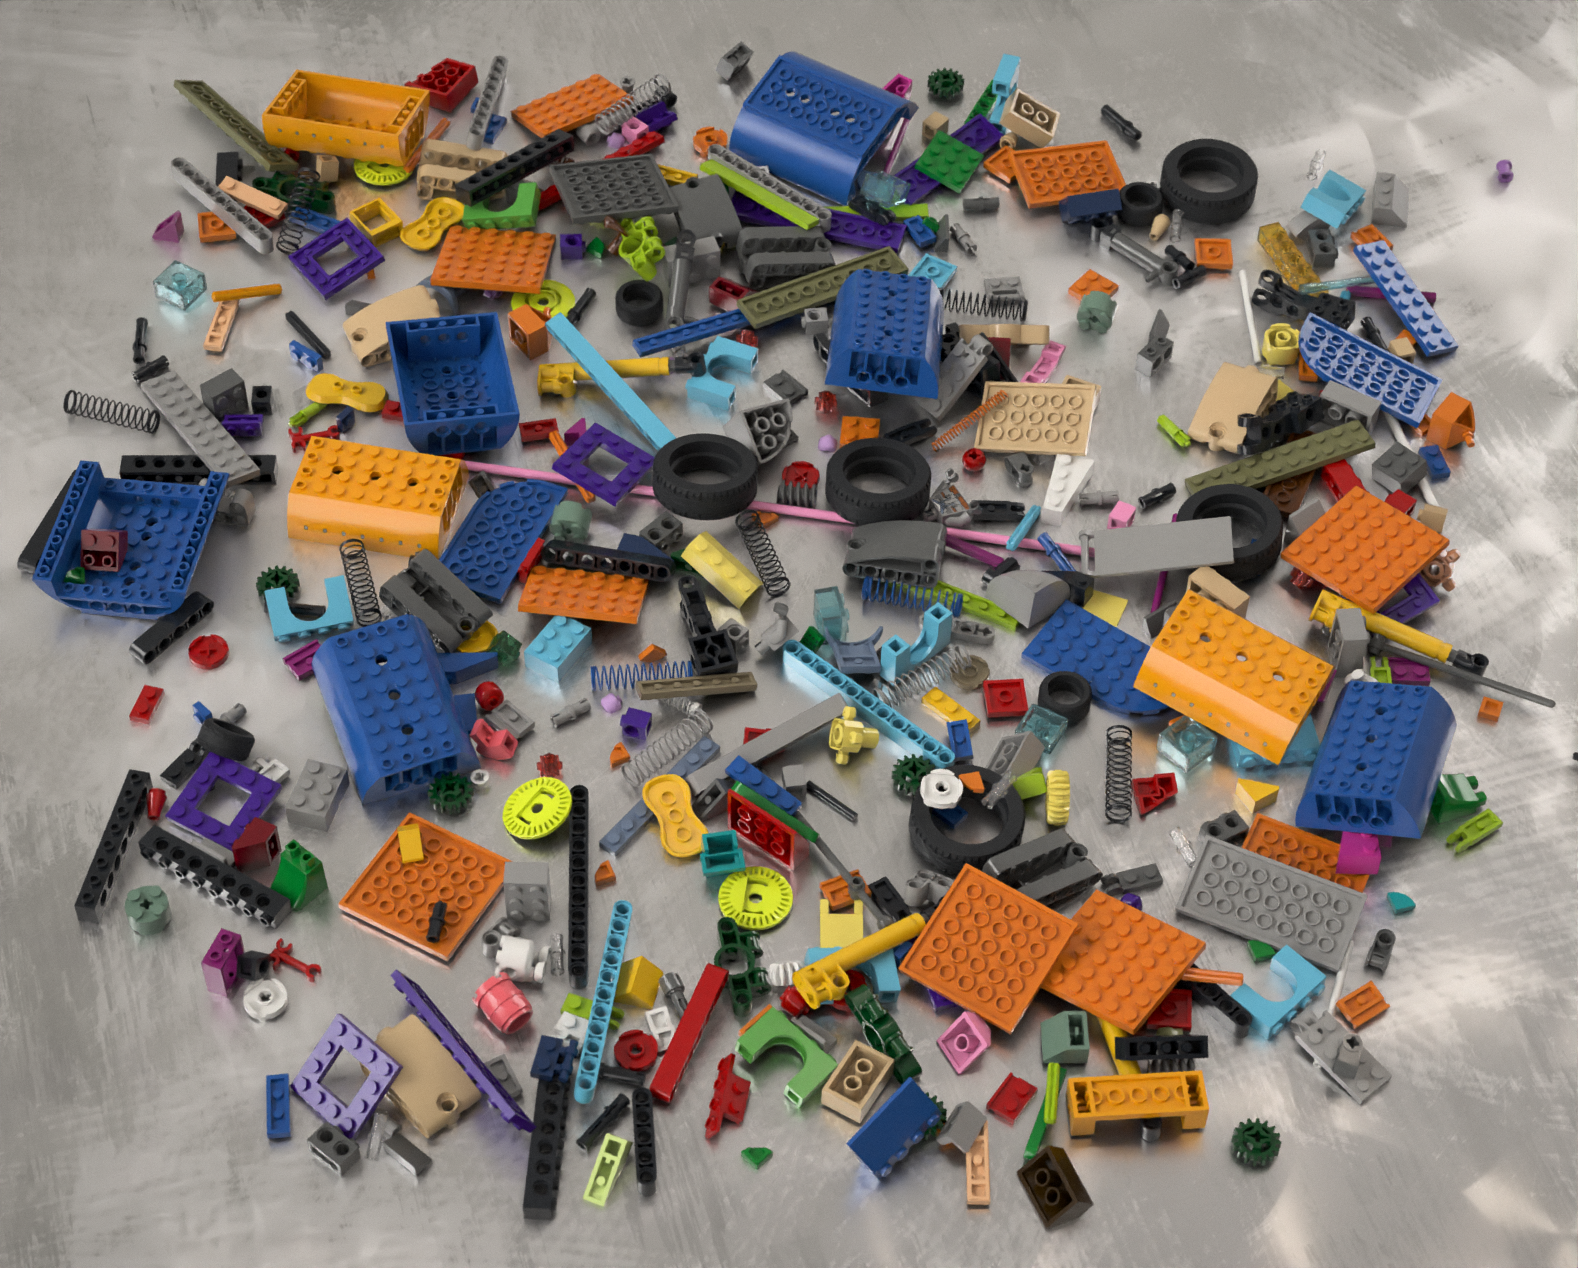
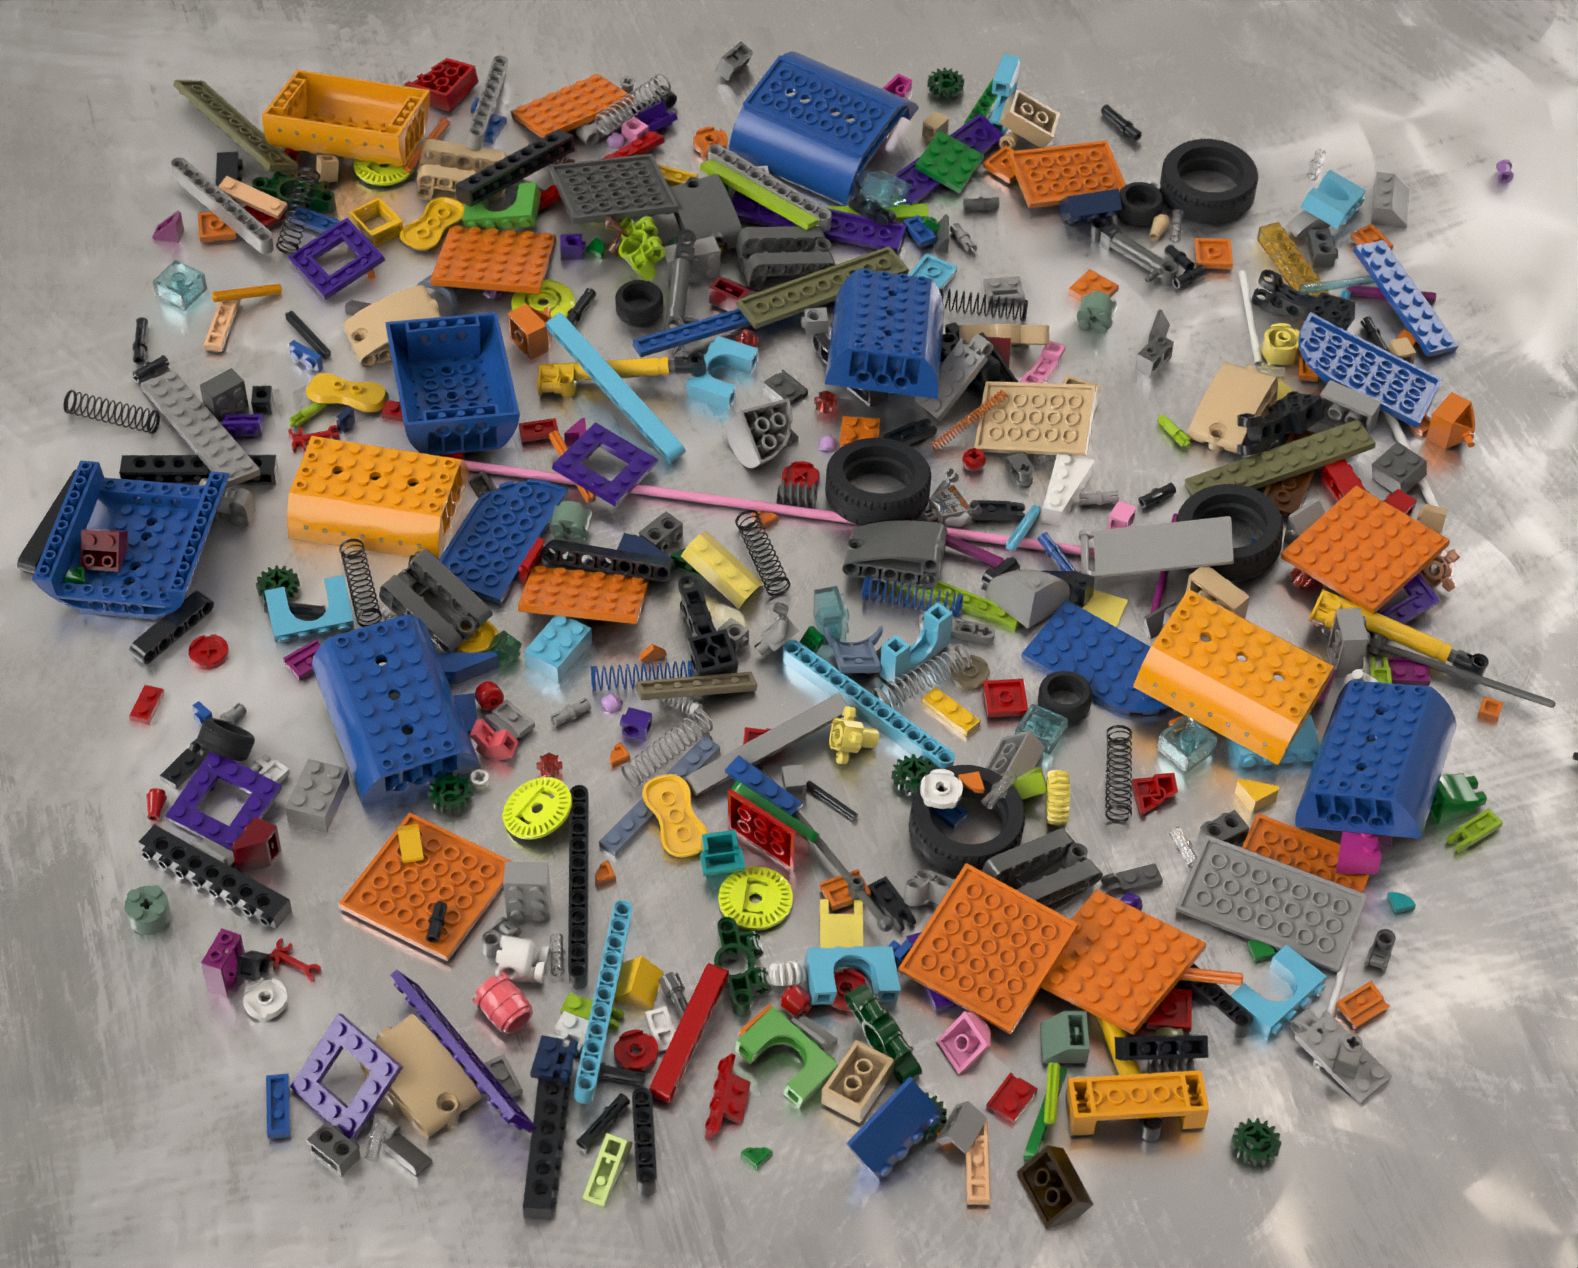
(113, 847): black brick -> none
(299, 876): green hips -> none
(705, 500): black tyre -> none
(713, 800): dark grey slope -> none
(819, 980): yellow piece -> none
(896, 146): piece -> none
(960, 740): blue plate -> none
(1436, 464): blue plate -> none

